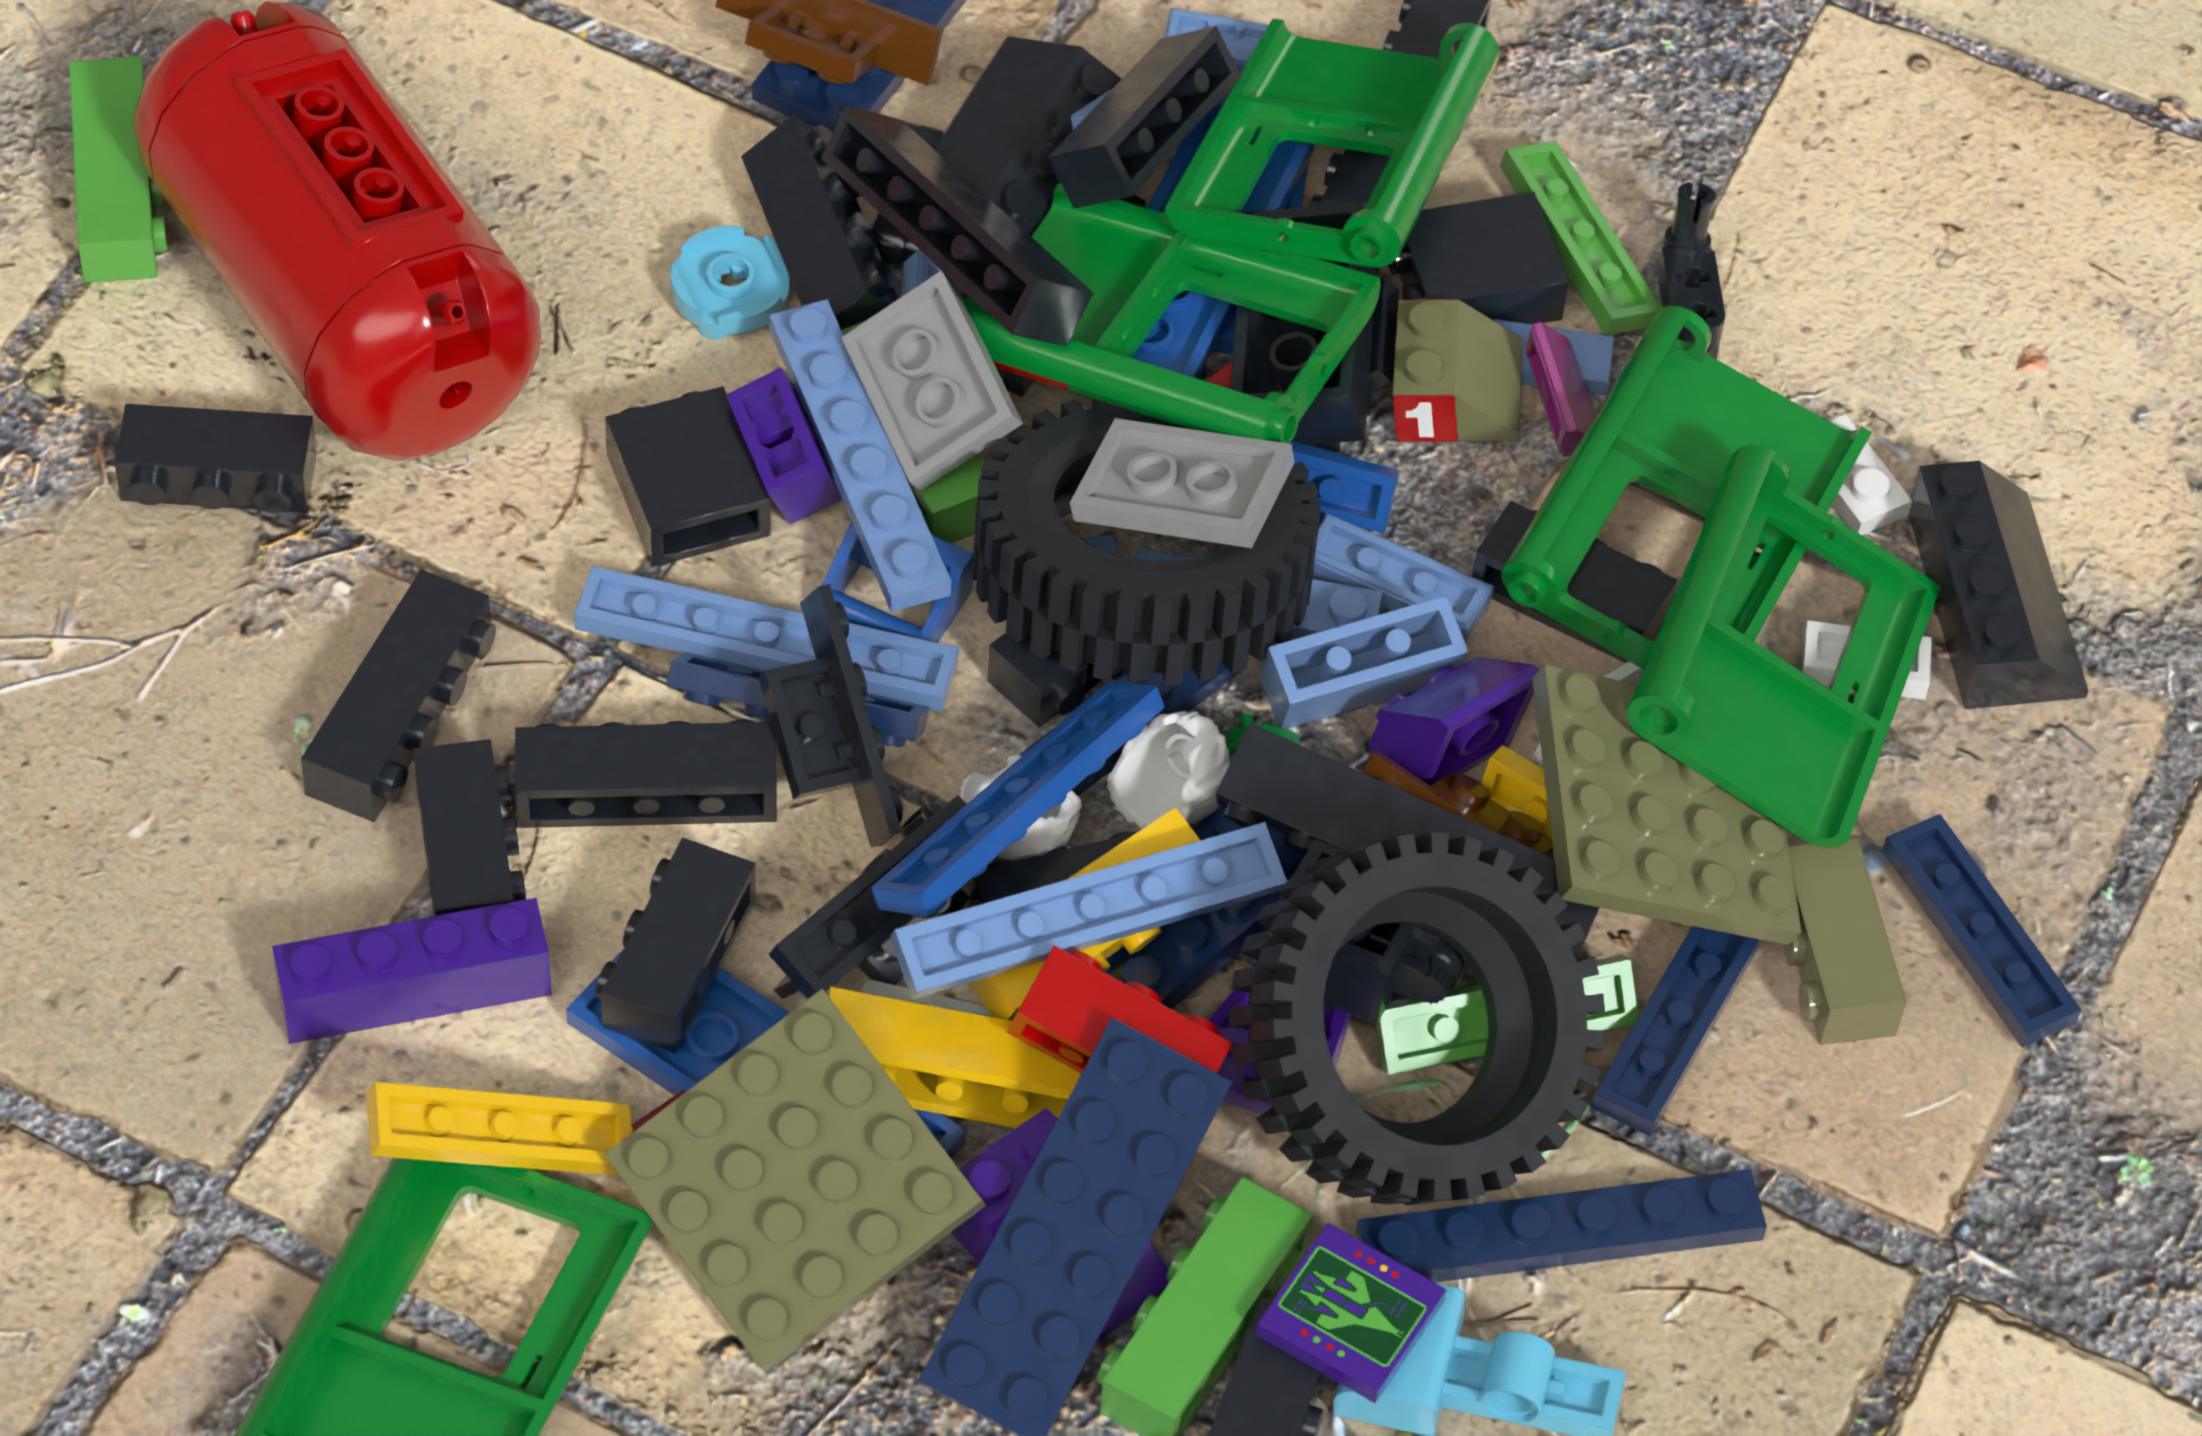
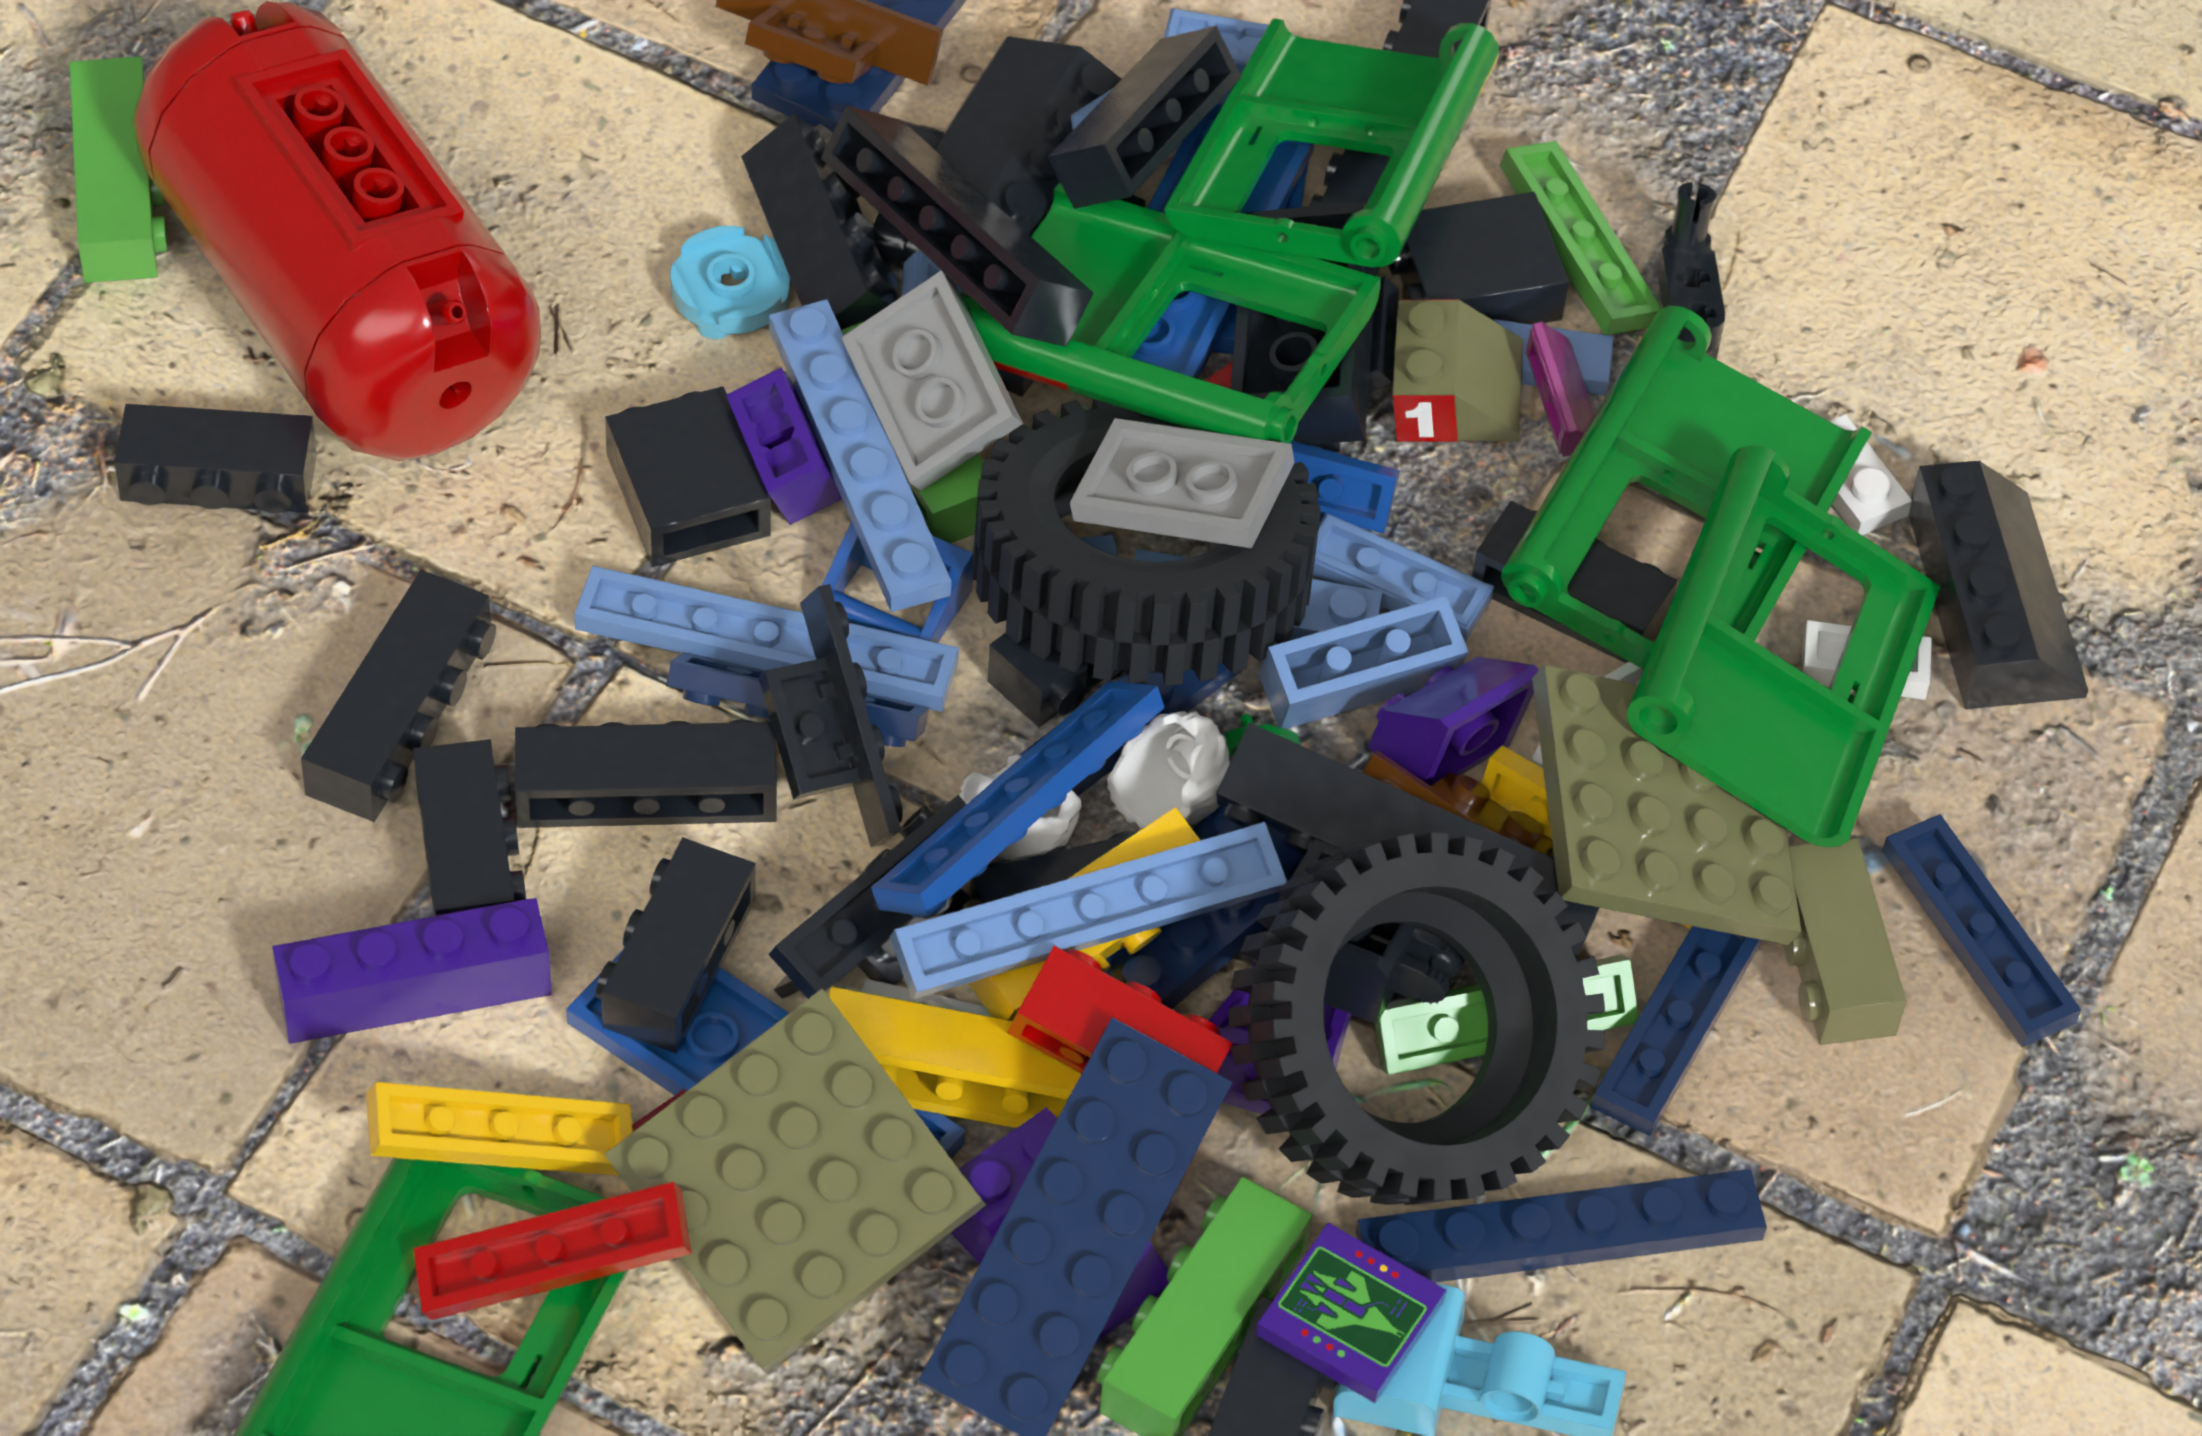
(552, 1251): none -> red plate

